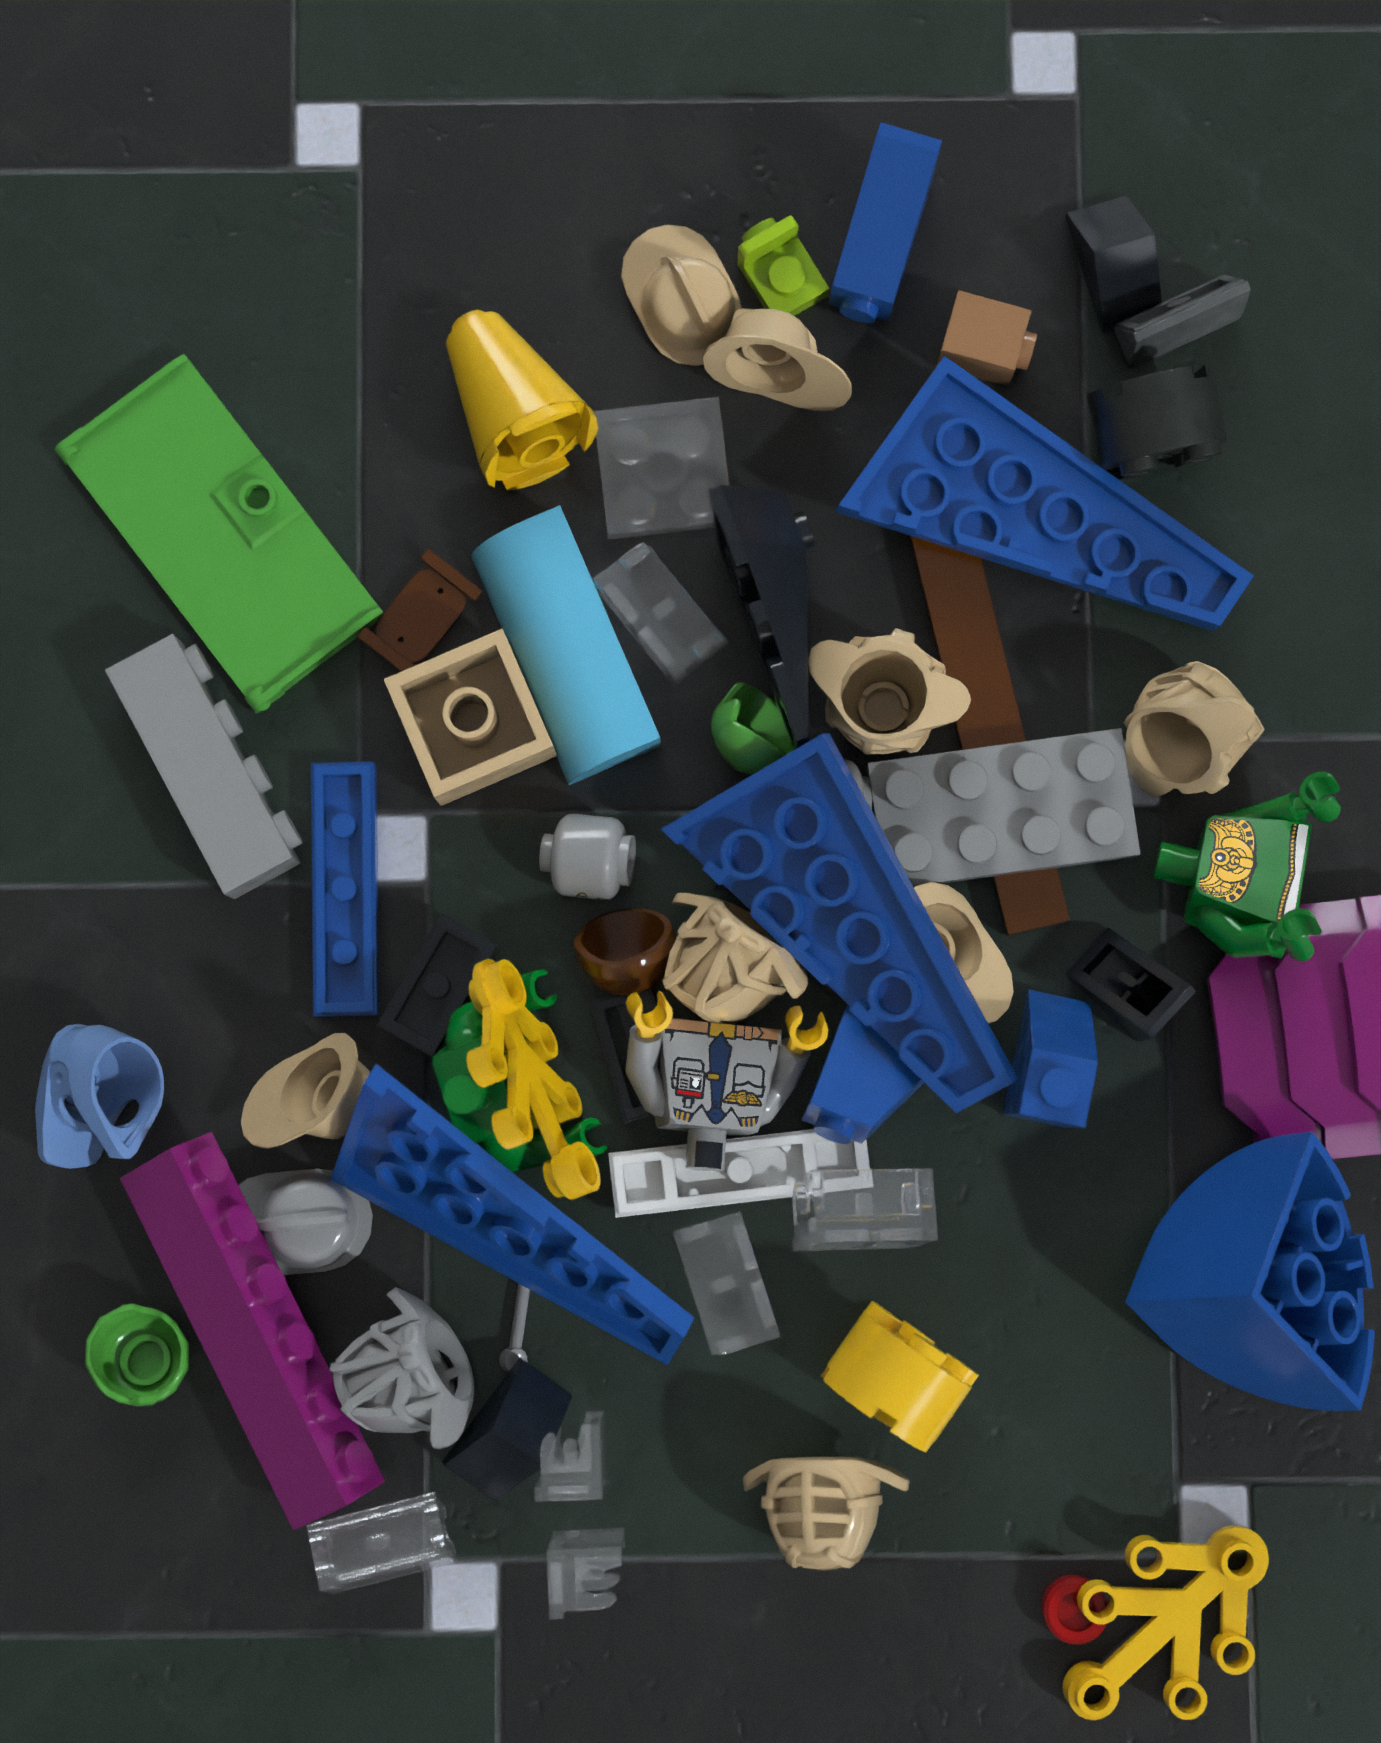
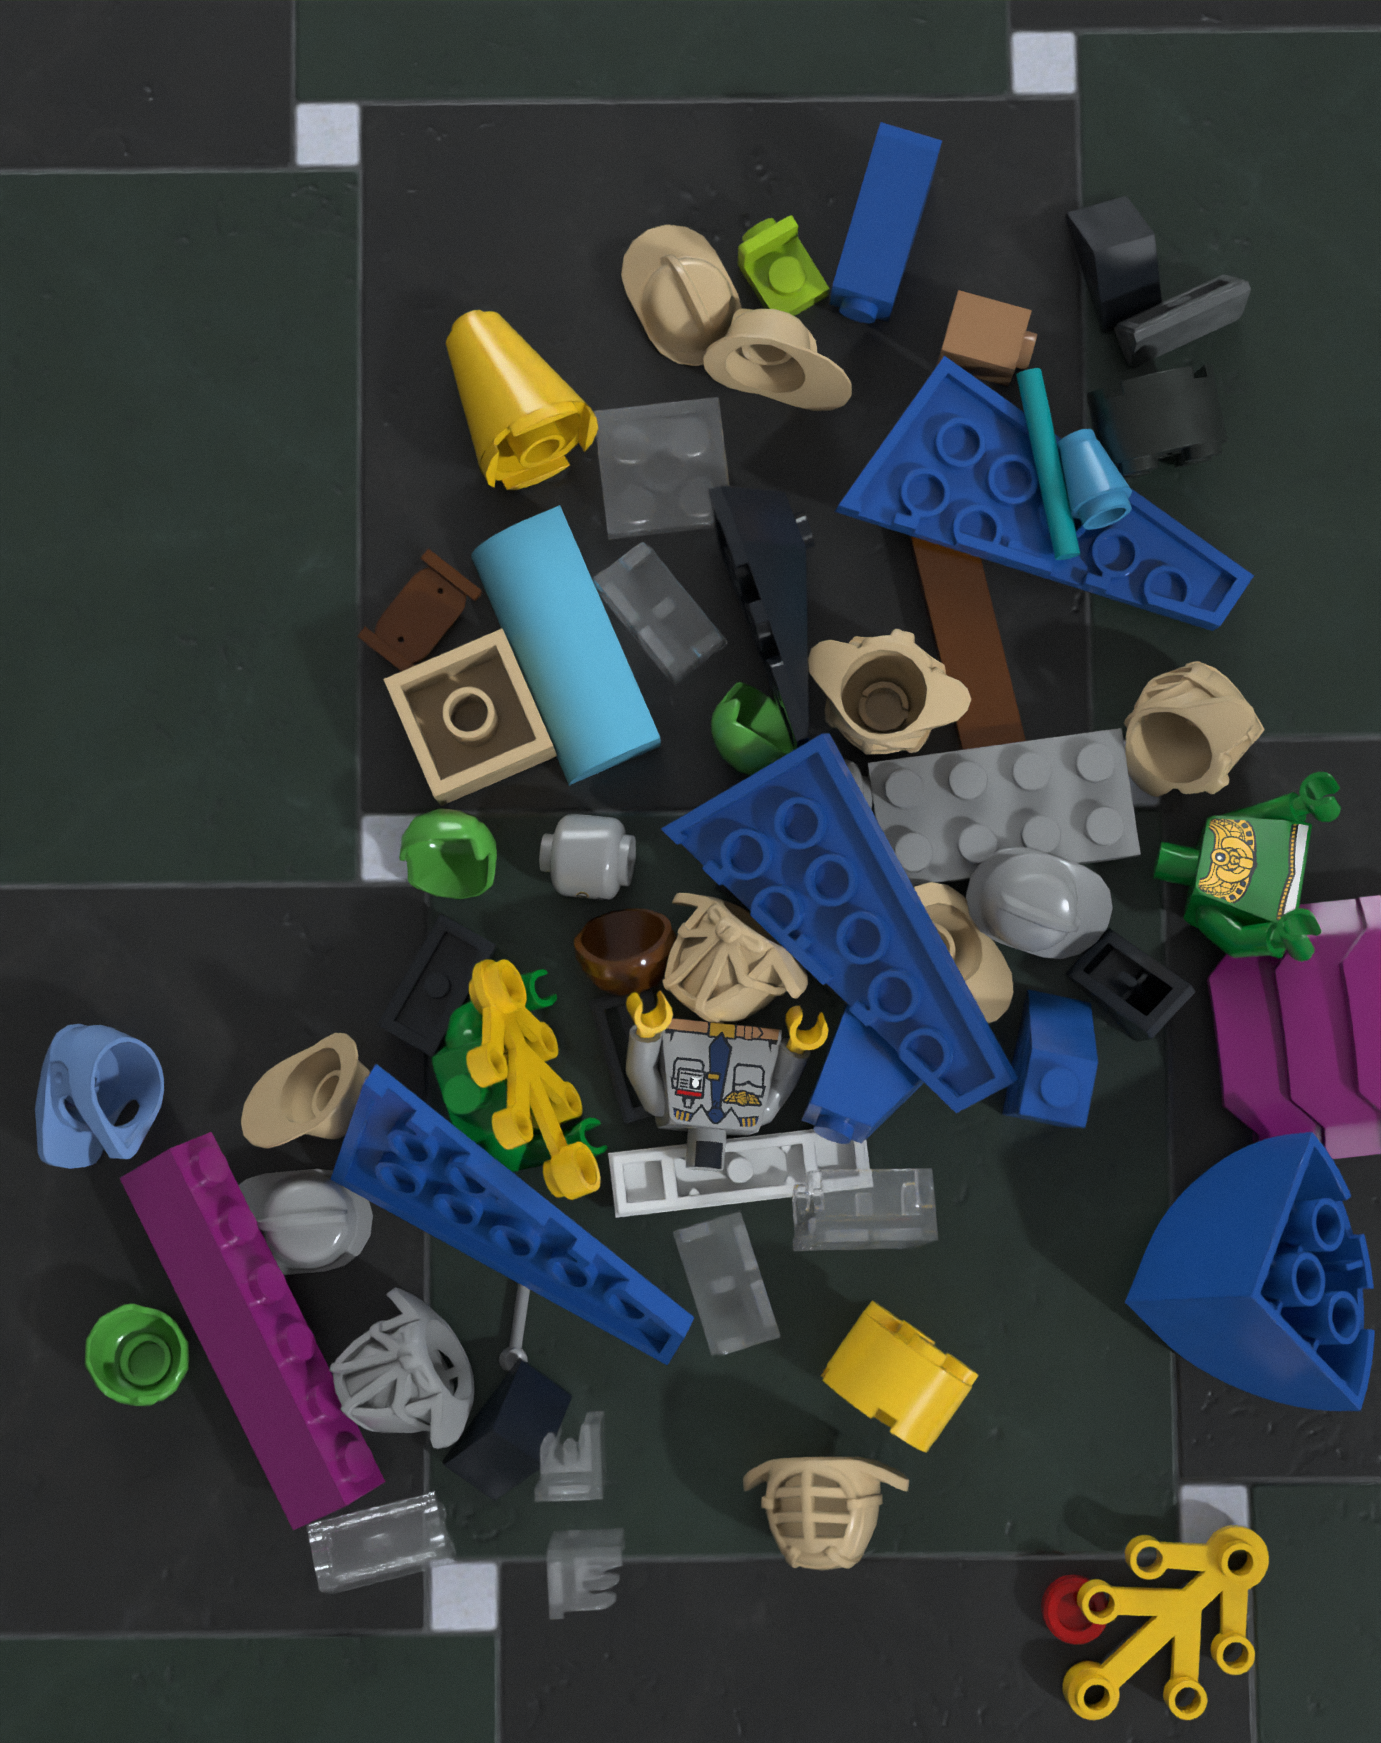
(204, 766): light grey brick -> none
(220, 532): bright green door -> none
(345, 889): blue tile -> none
(449, 854): none -> bright green hair
(1038, 902): none -> light grey piece
(1048, 464): none -> teal bar
(1093, 482): none -> dark azure cone

